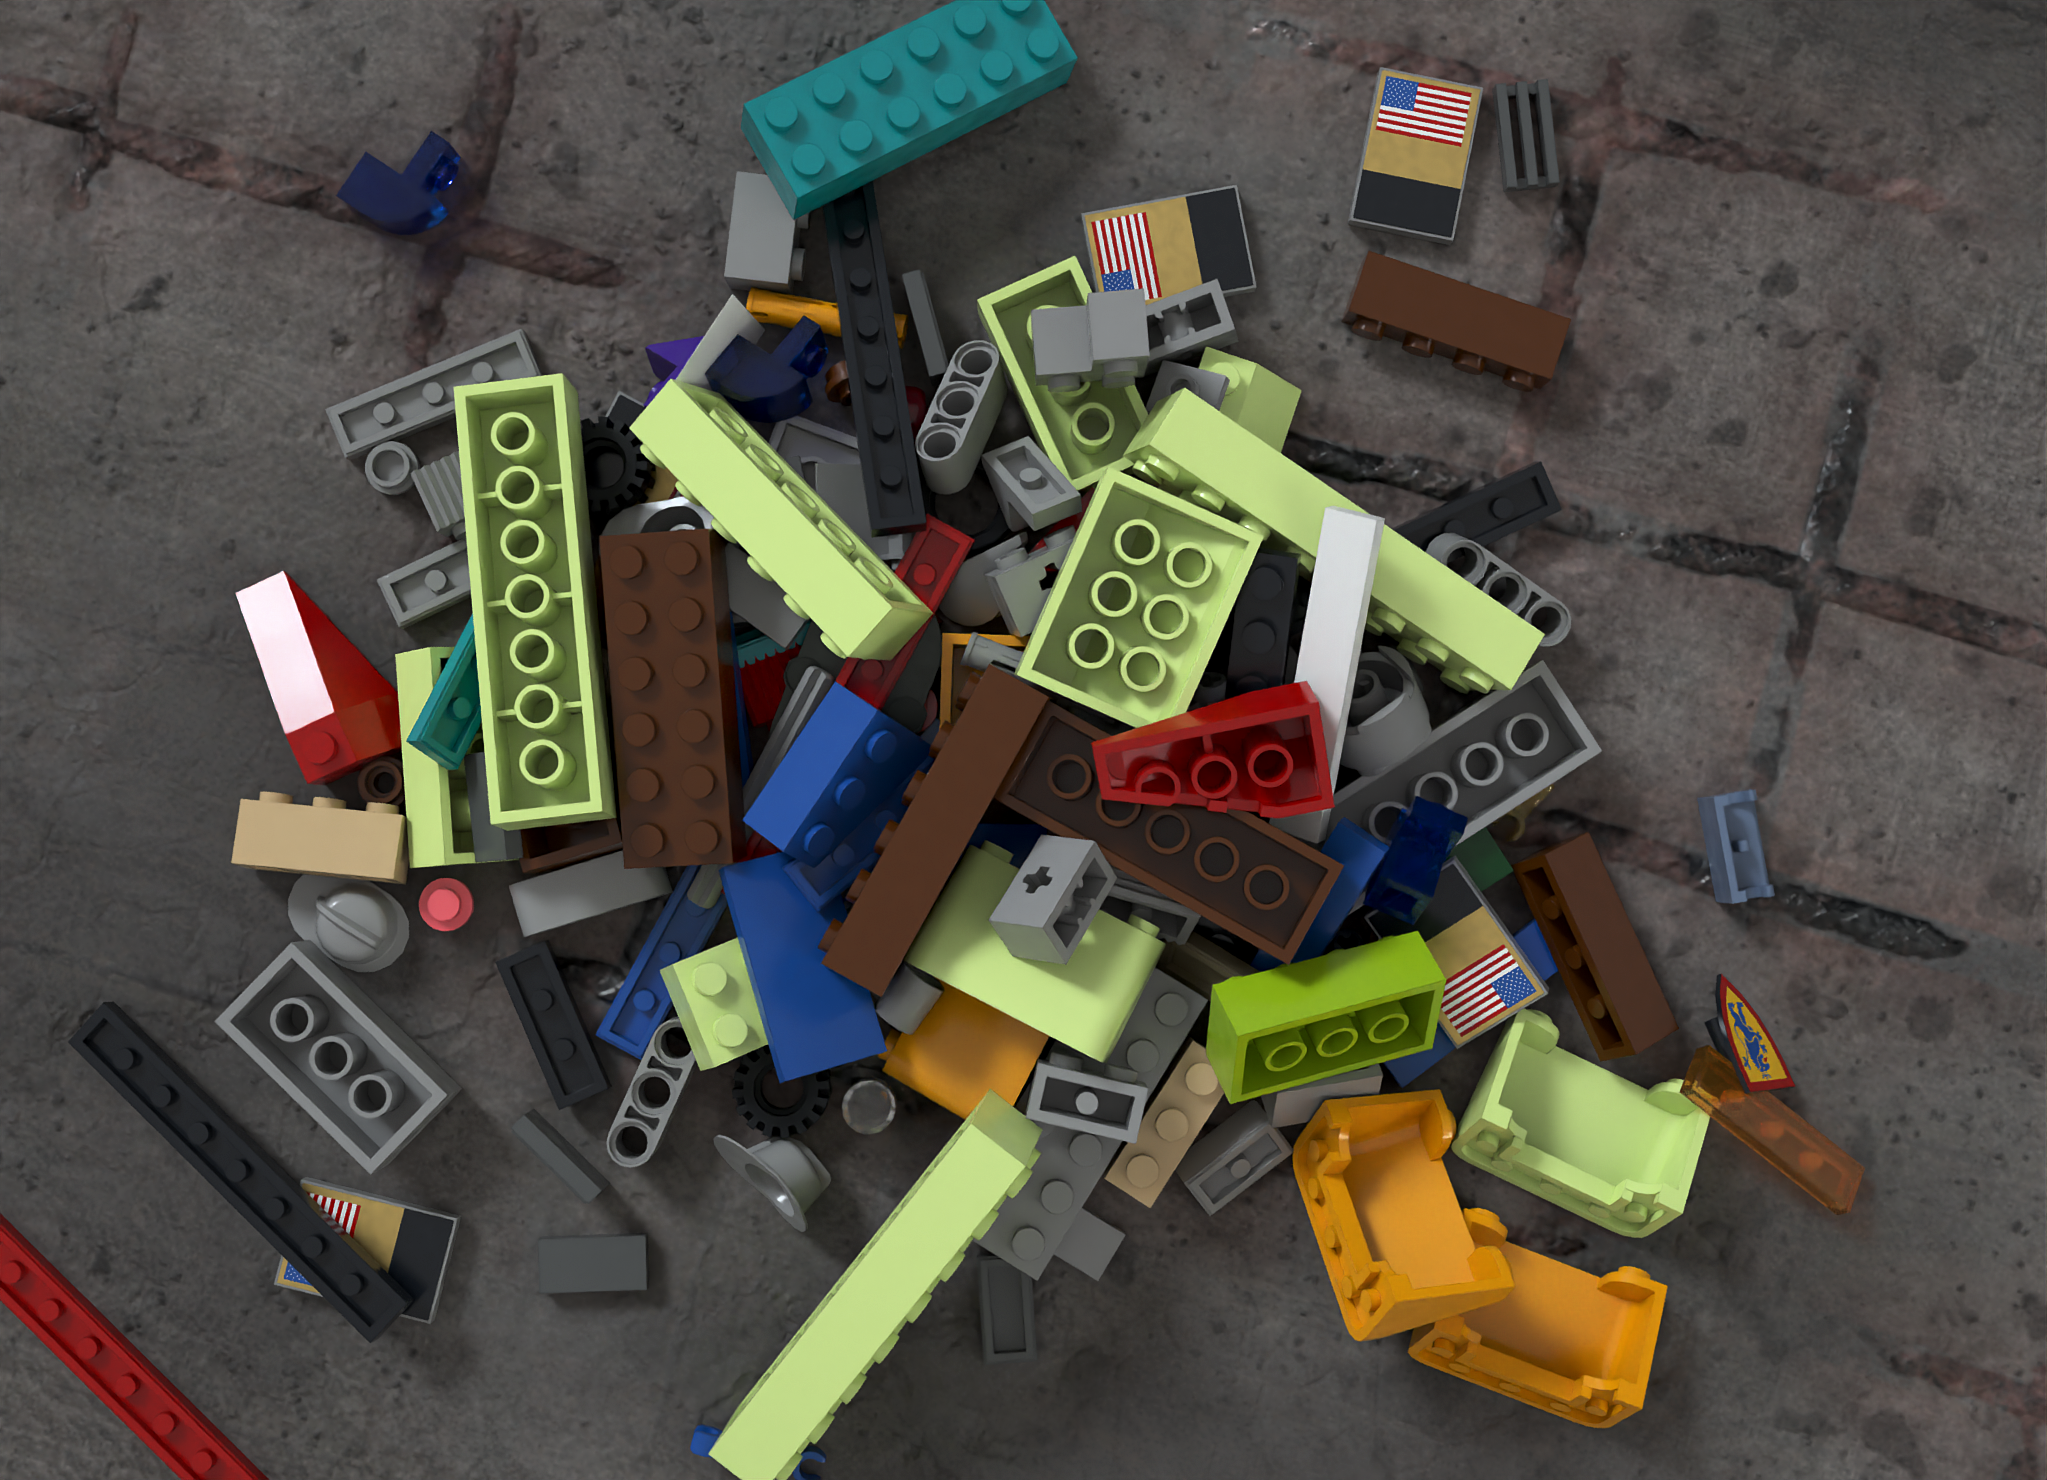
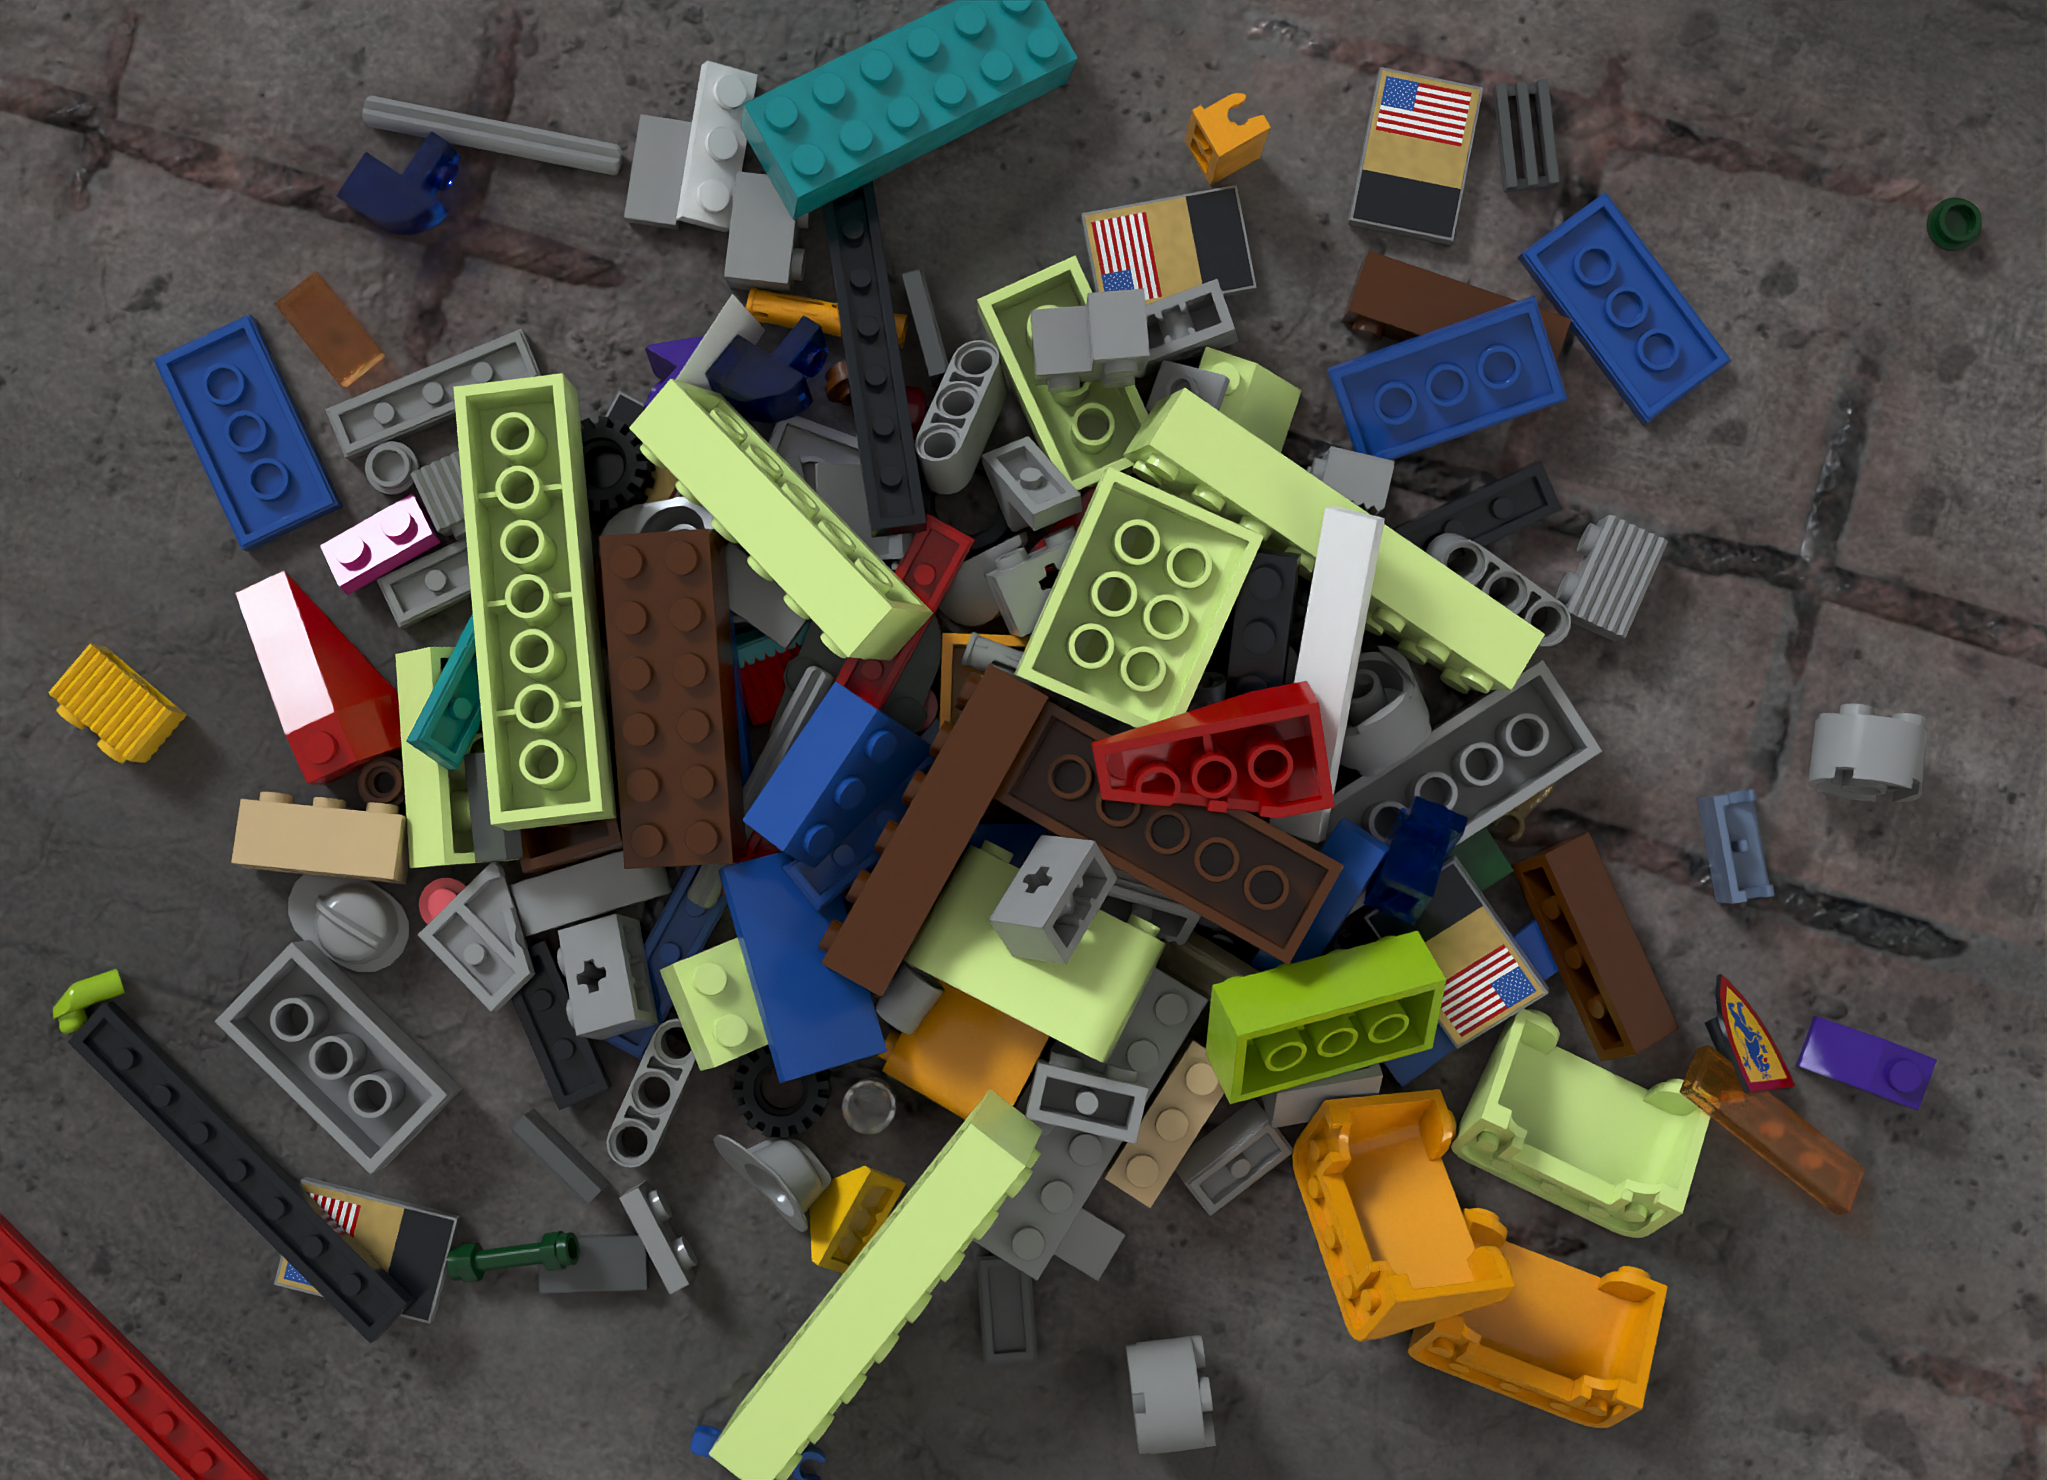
(83, 994): none -> lime arm
(116, 705): none -> yellow brick
(248, 433): none -> blue tile
(330, 329): none -> clear orange tile
(380, 544): none -> plate
(483, 939): none -> light grey wing
(493, 135): none -> light grey axle
(554, 1251): none -> dark green bar
(606, 977): none -> light grey brick
(657, 172): none -> light grey tile
(670, 1255): none -> light grey plate
(715, 146): none -> white plate
(850, 1215): none -> yellow slope
(1170, 1395): none -> light grey brick
(1223, 145): none -> light orange hinge
(1356, 477): none -> light grey brick
(1448, 382): none -> blue tile
(1611, 576): none -> light grey brick
(1624, 308): none -> blue tile
(1866, 1063): none -> dark purple slope
(1868, 754): none -> light grey brick
(1954, 224): none -> dark green plate

